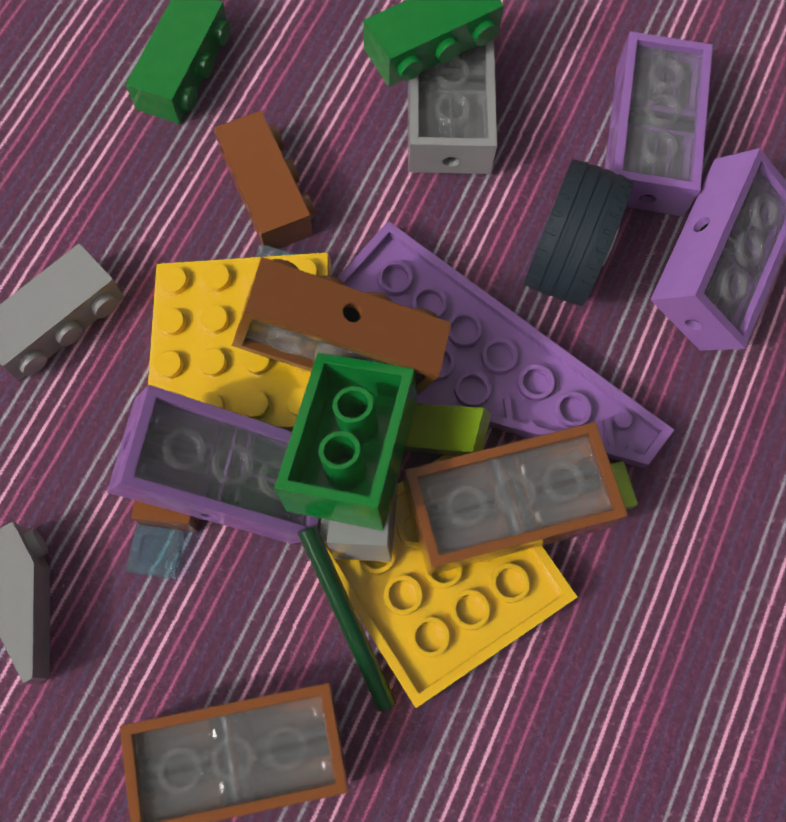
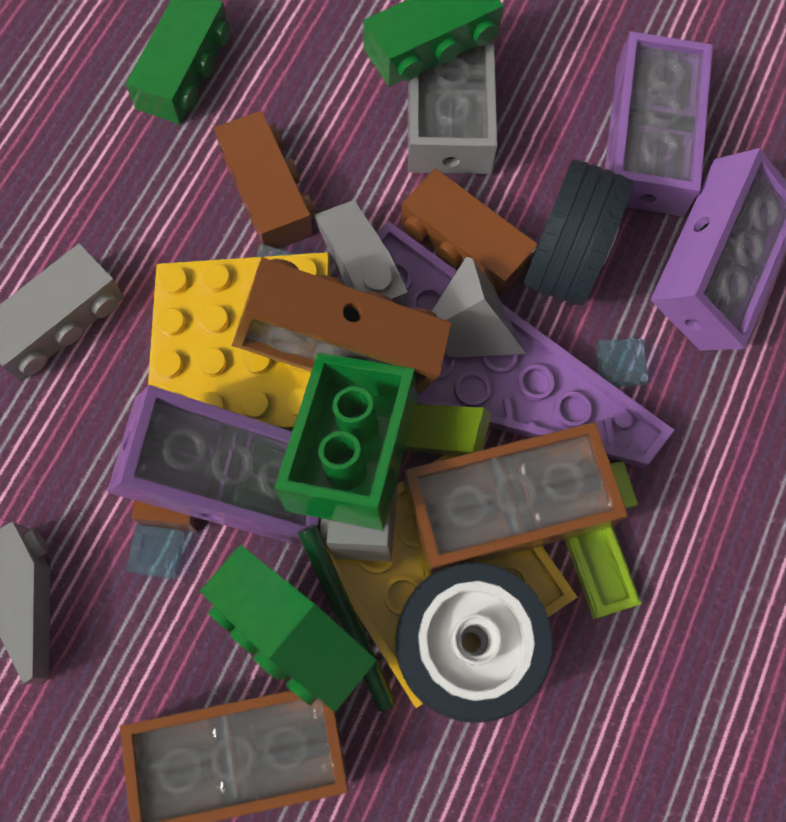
(285, 631): none -> green brick
(360, 253): none -> light grey slope
(465, 227): none -> dark orange brick
(476, 315): none -> light grey slope
(511, 633): none -> wheel
(602, 572): none -> lime tile
(622, 362): none -> clear light blue tile

